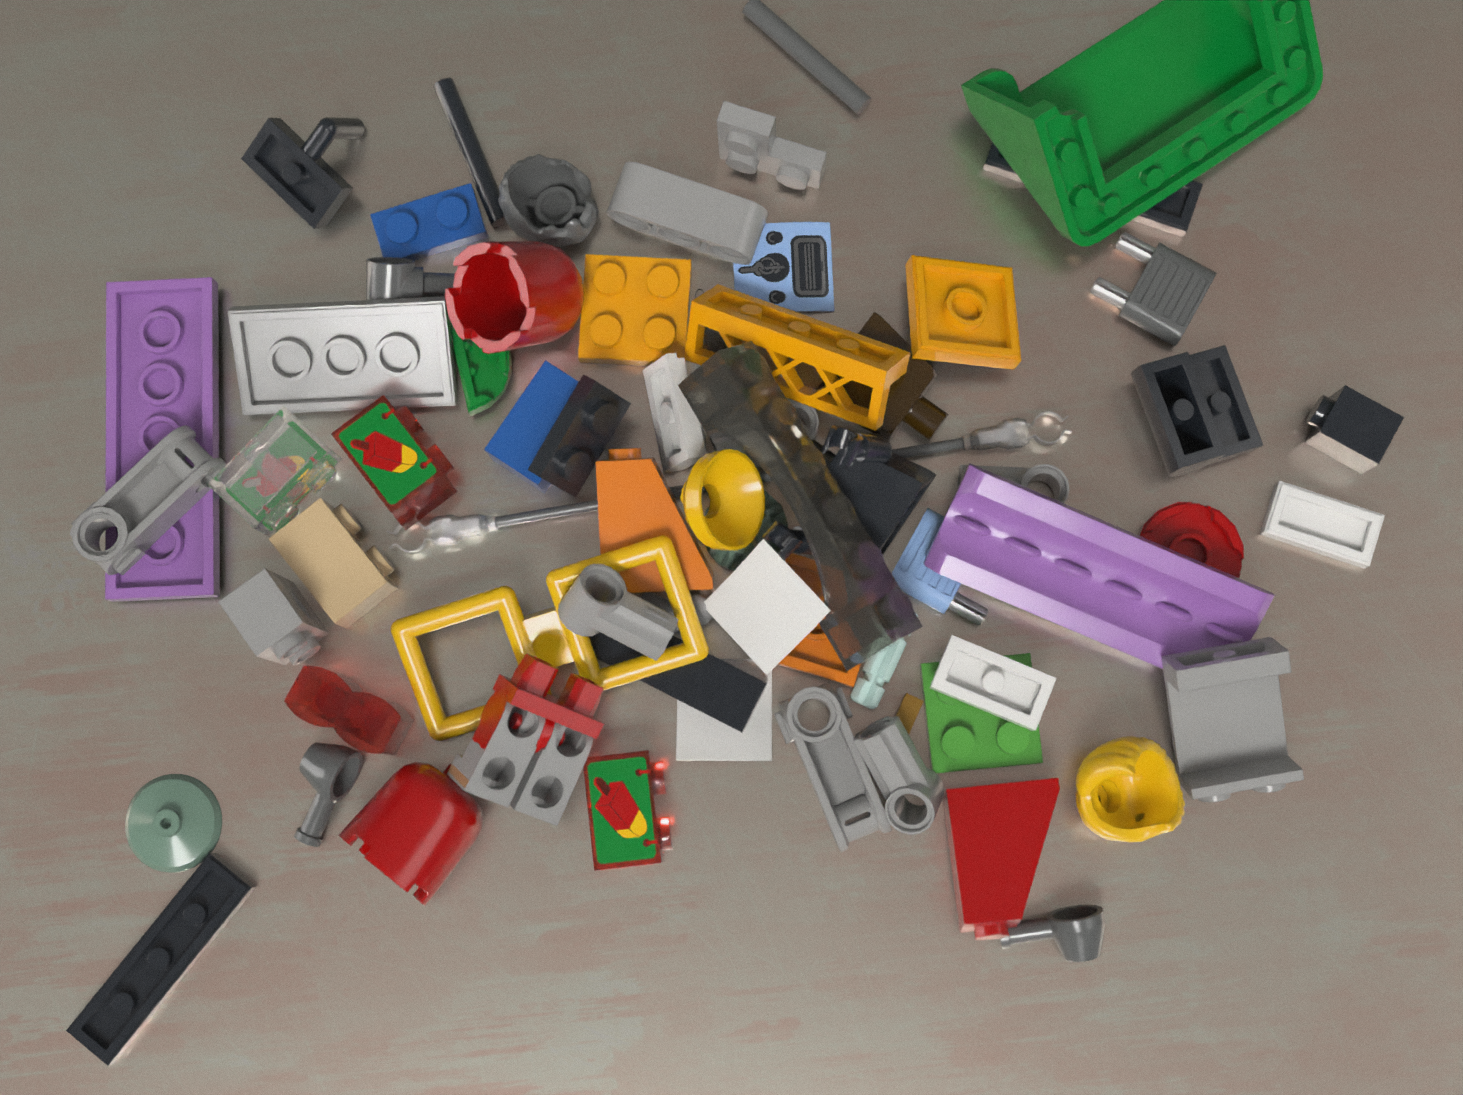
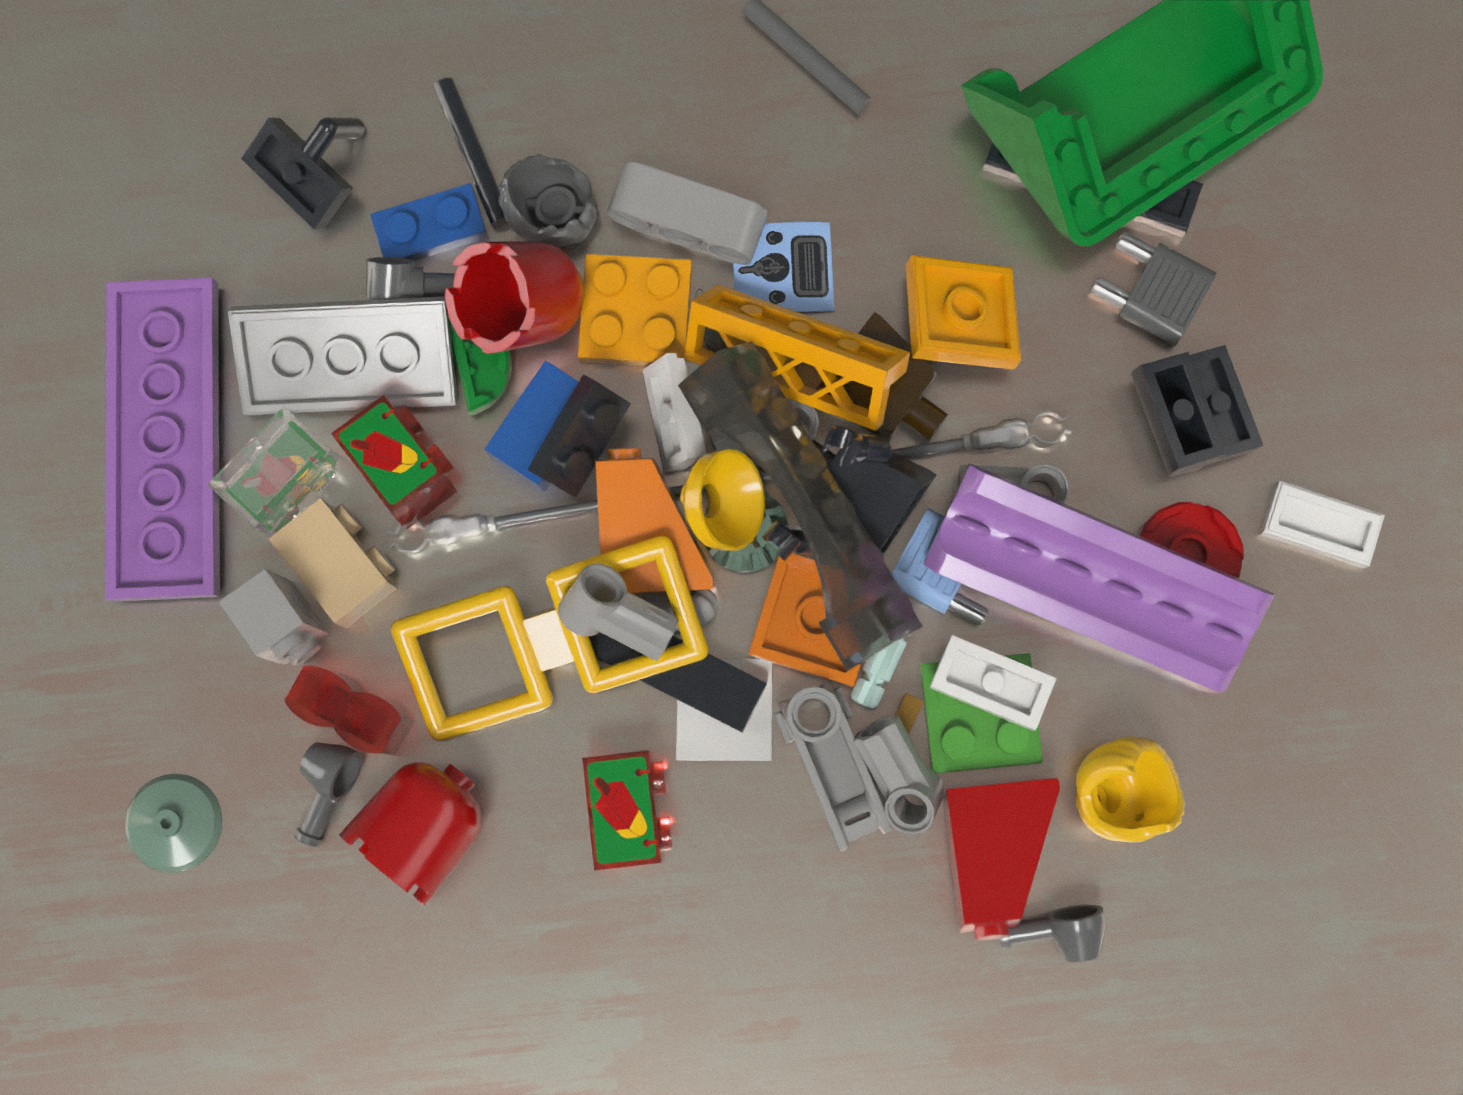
(146, 501): light grey piece -> none
(161, 959): black tile -> none
(530, 741): hips -> none
(750, 144): light grey plate -> none
(766, 607): white sticker -> none
(1229, 719): light grey panel -> none
(1352, 428): black brick -> none

